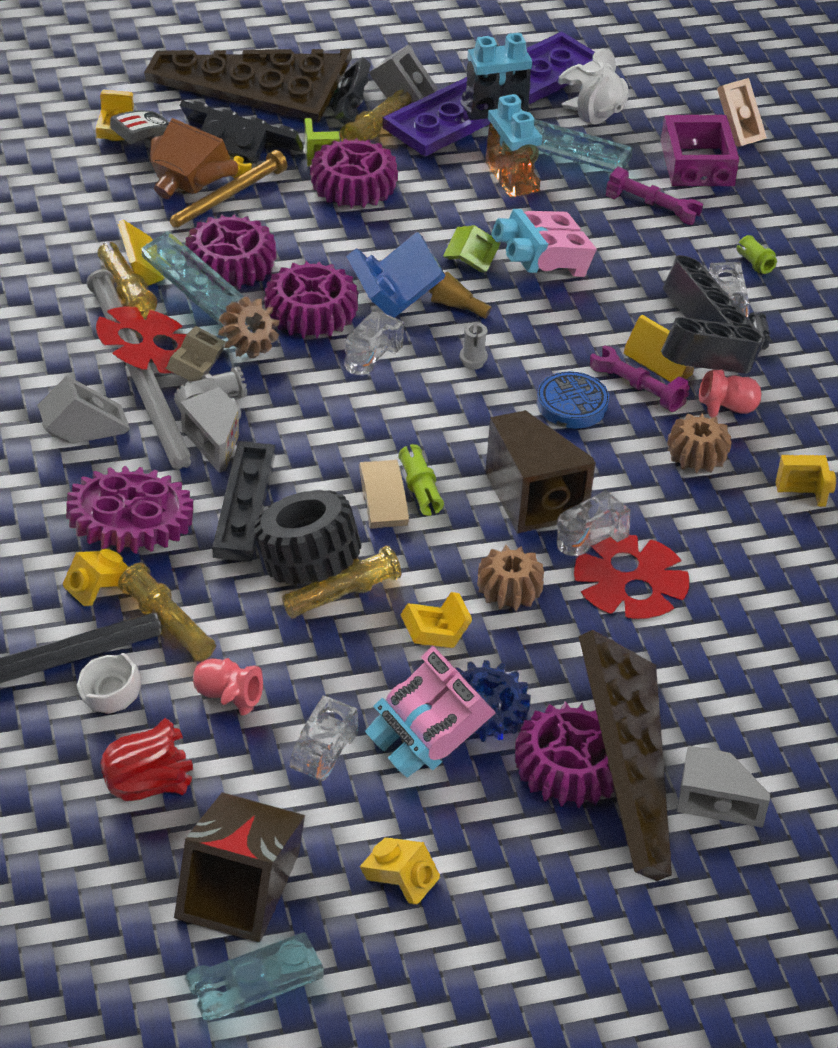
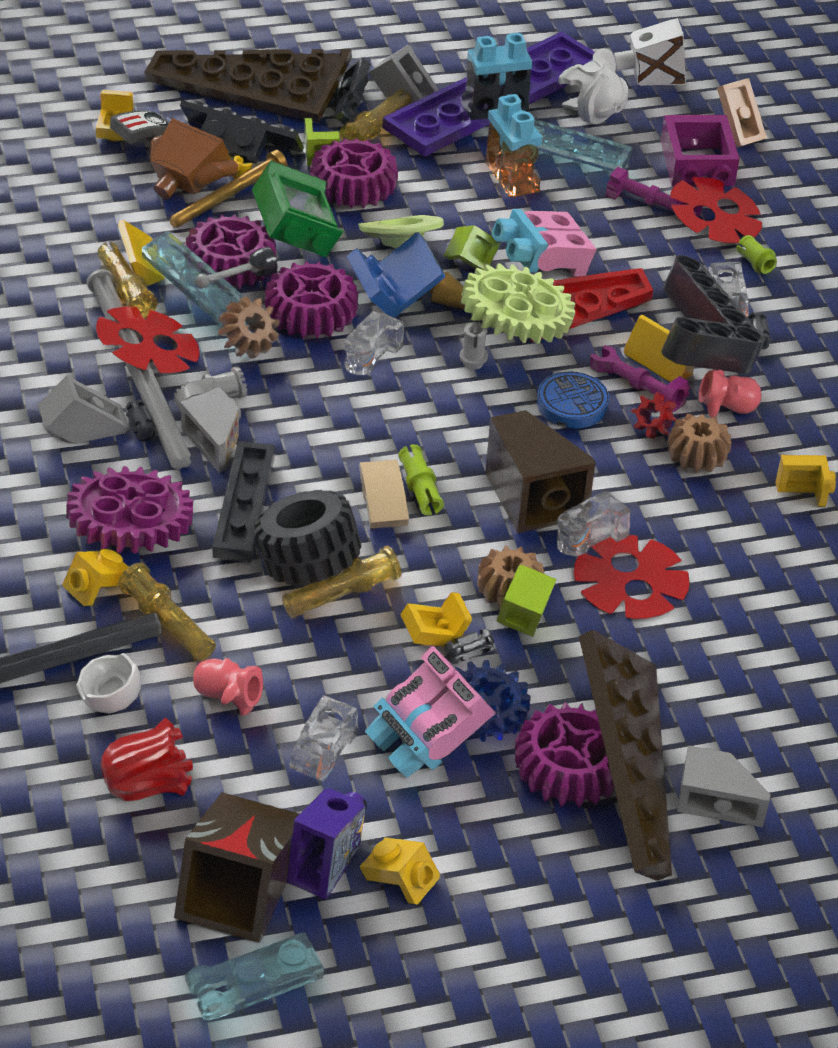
(140, 420): none -> black piece
(196, 354): dark tan slope -> none
(261, 263): none -> hinge
(296, 209): none -> green window
(329, 822): none -> dark purple torso
(398, 230): none -> yellowish green hat
(469, 646): none -> black piece
(518, 303): none -> yellowish green gear
(526, 600): none -> lime panel
(605, 293): none -> red wing
(648, 407): none -> red gear
(655, 55): none -> white torso
(708, 194): none -> red piece

